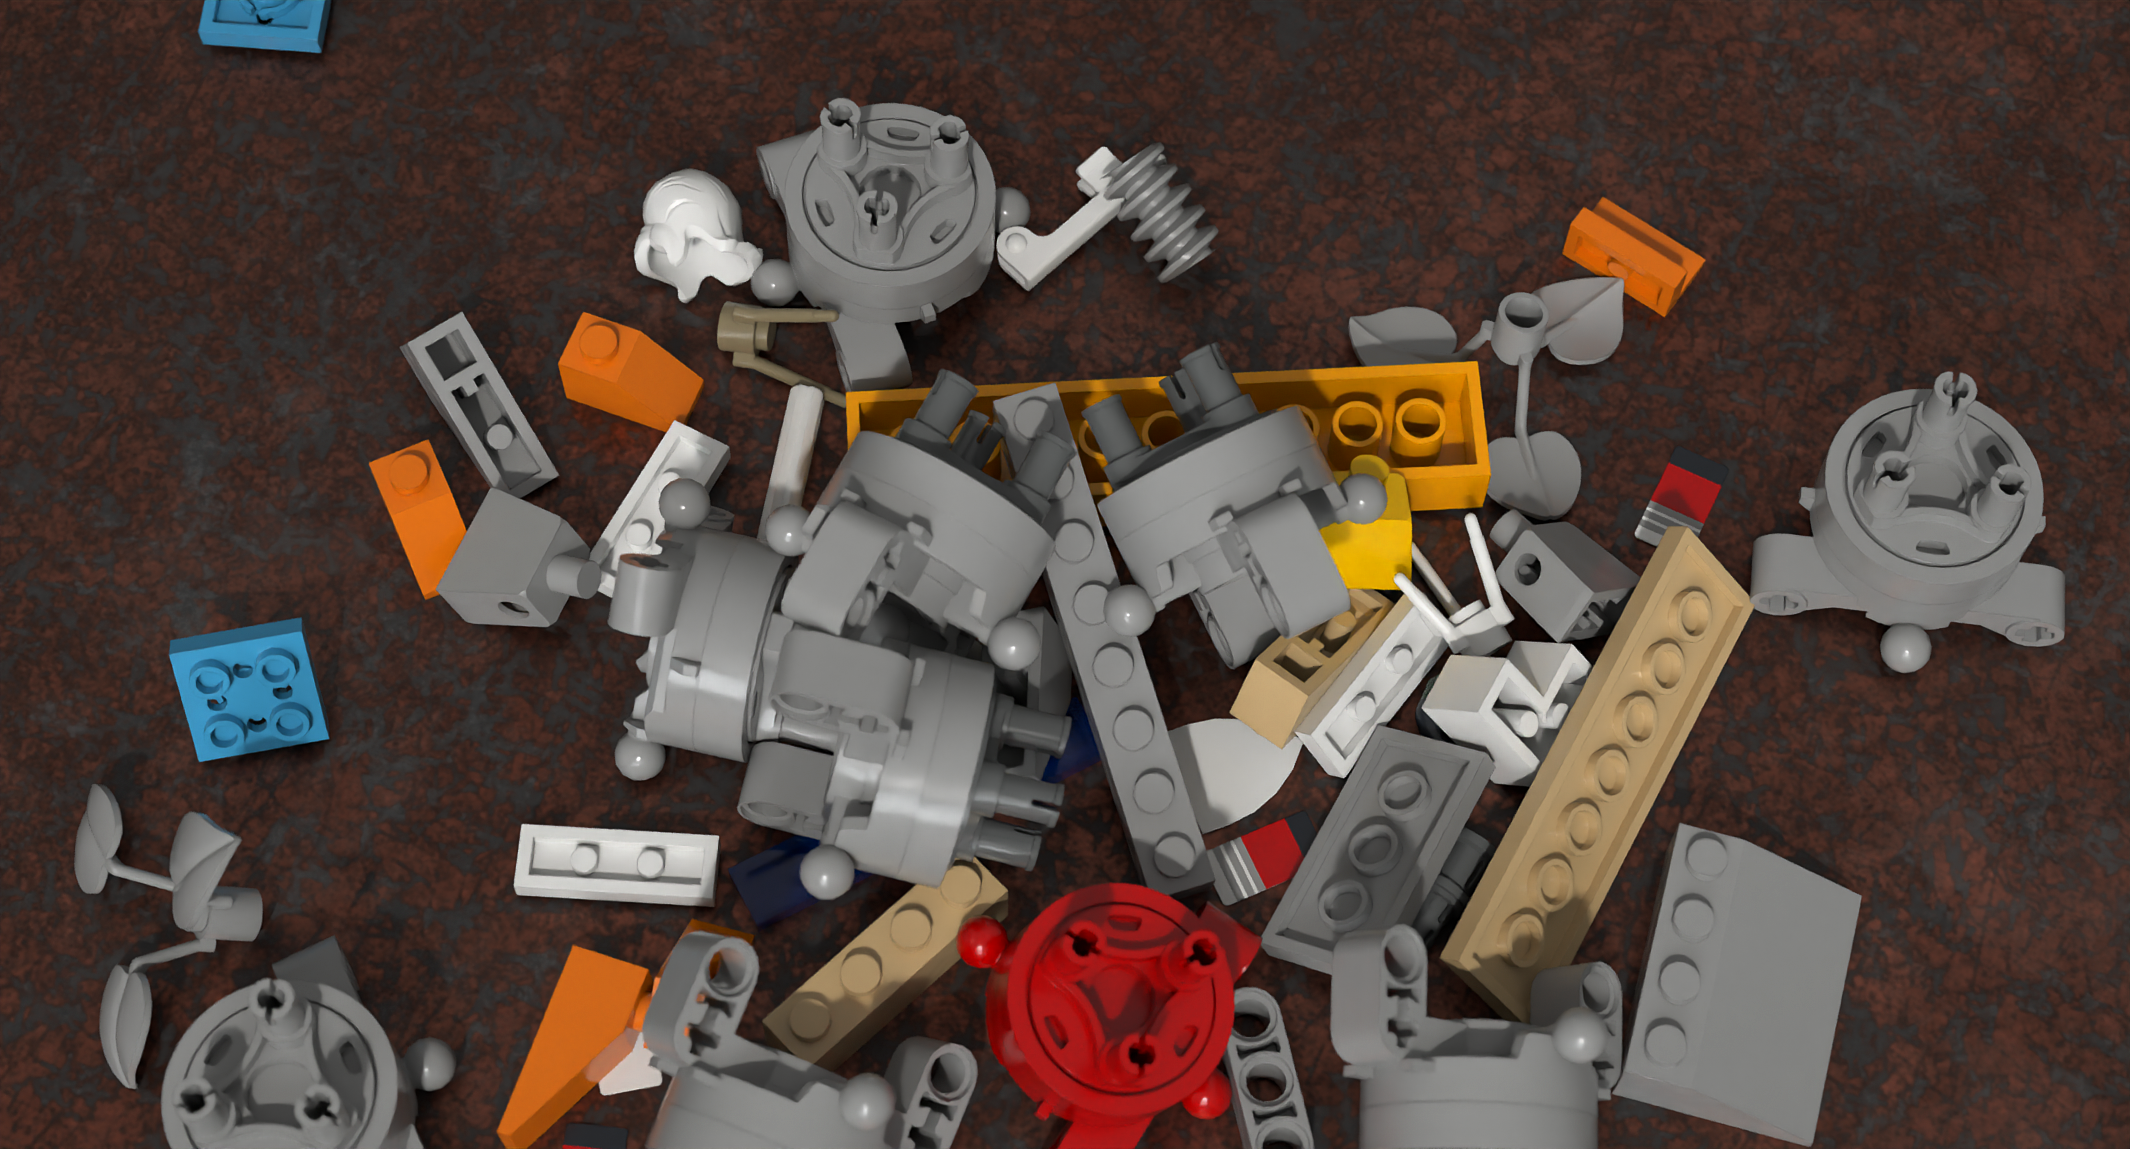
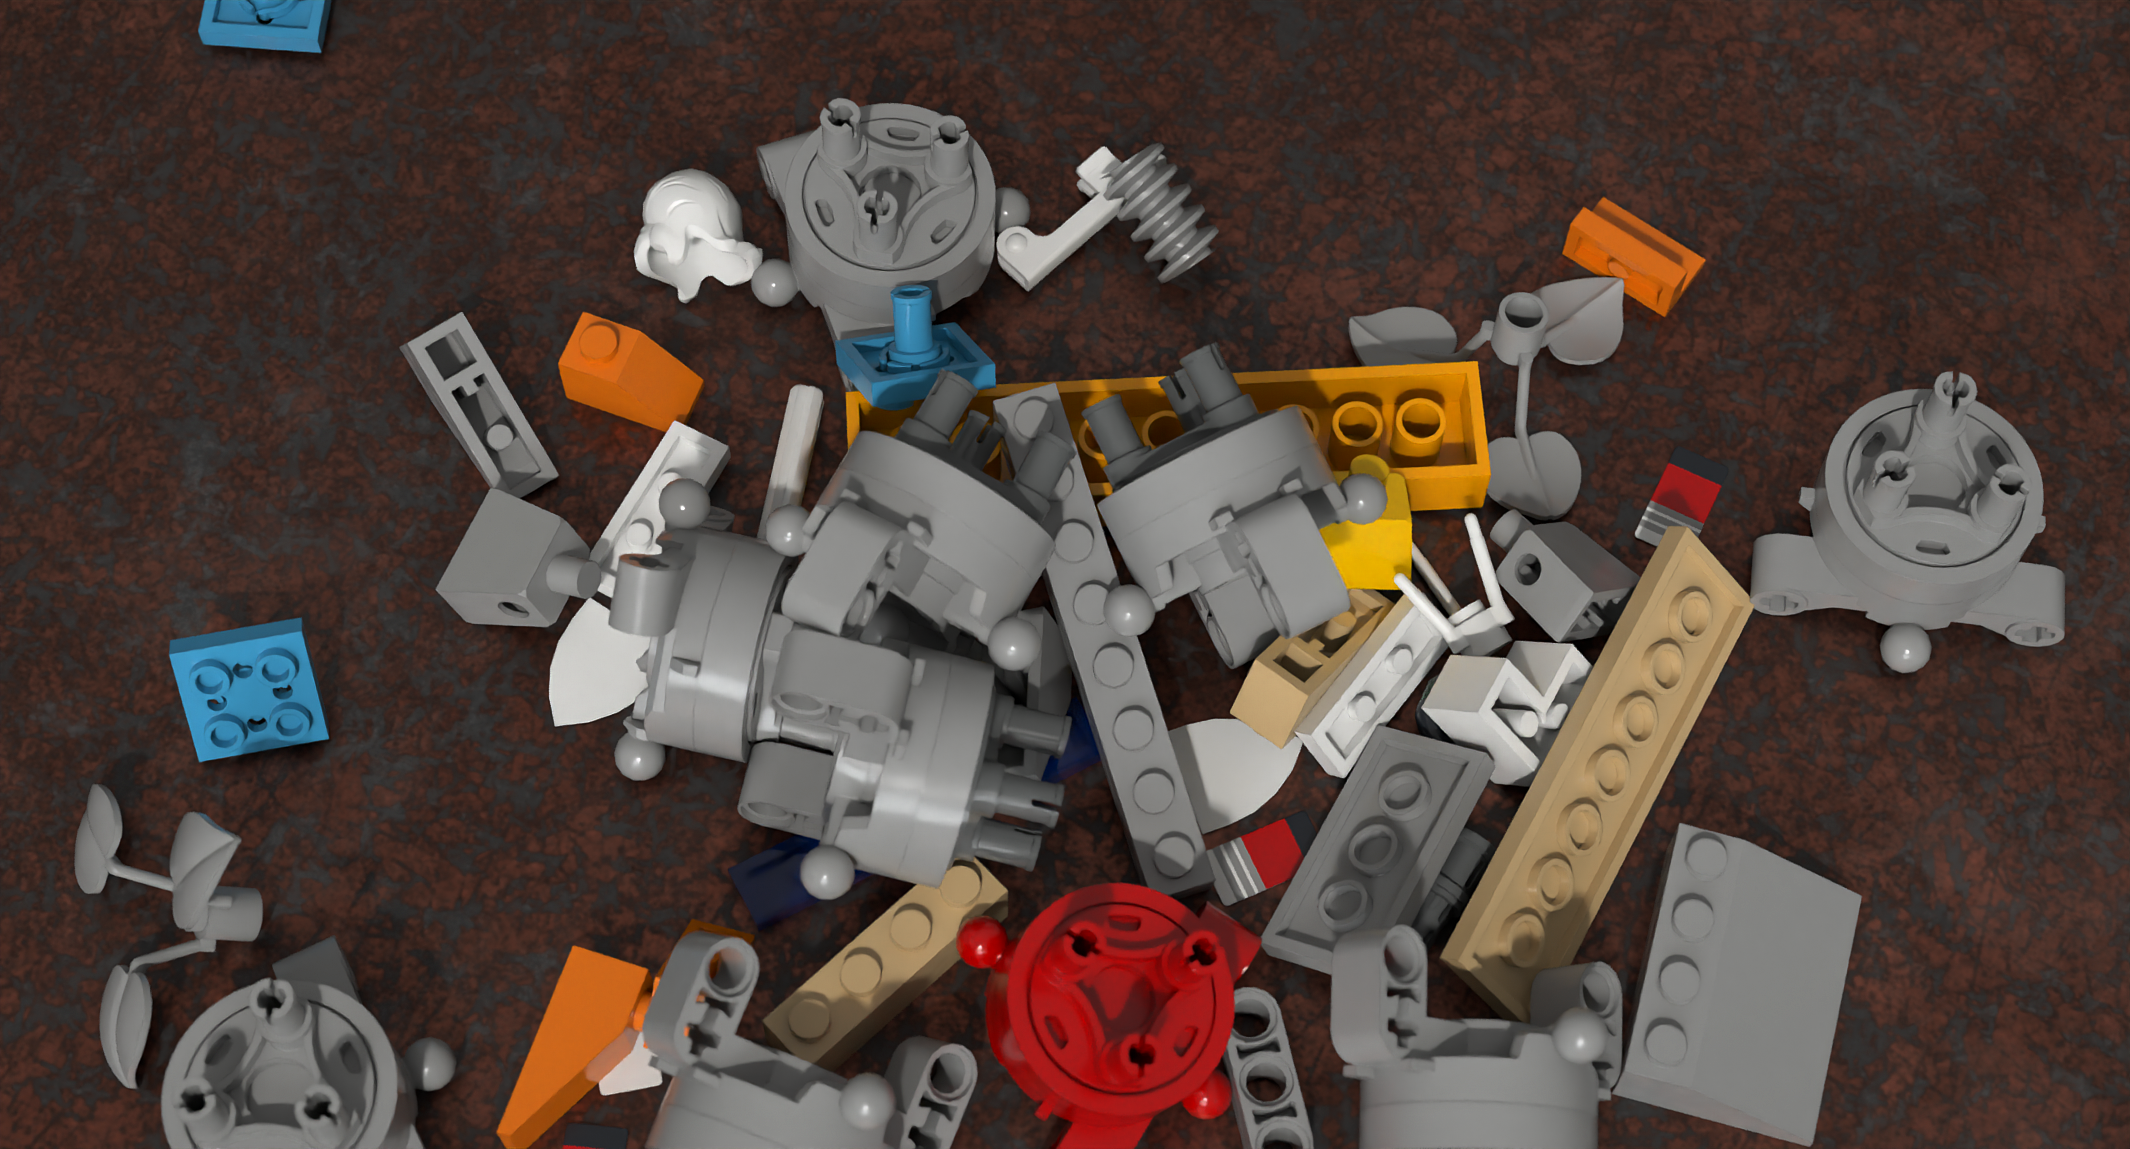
(420, 511): orange slope -> none
(594, 668): none -> white sticker
(617, 865): white plate -> none
(752, 328): dark tan plant -> none
(905, 363): none -> dark azure plate

